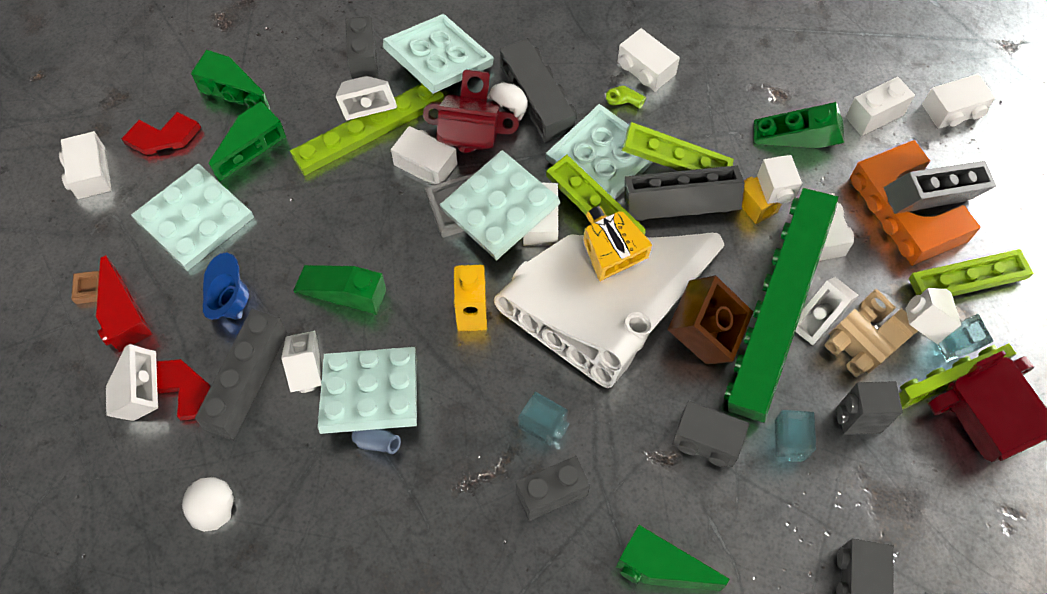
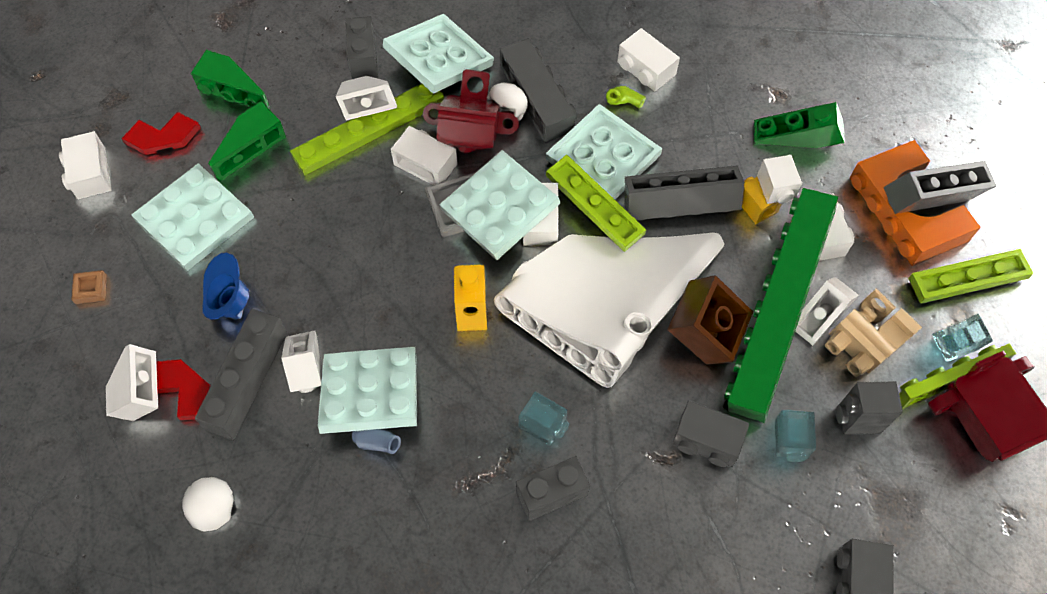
(117, 311): red slope -> none
(343, 285): green slope -> none
(614, 242): yellow torso -> none
(663, 564): green slope -> none
(670, 150): lime plate -> none
(879, 106): white brick -> none
(933, 314): white slope -> none
(958, 101): white brick -> none

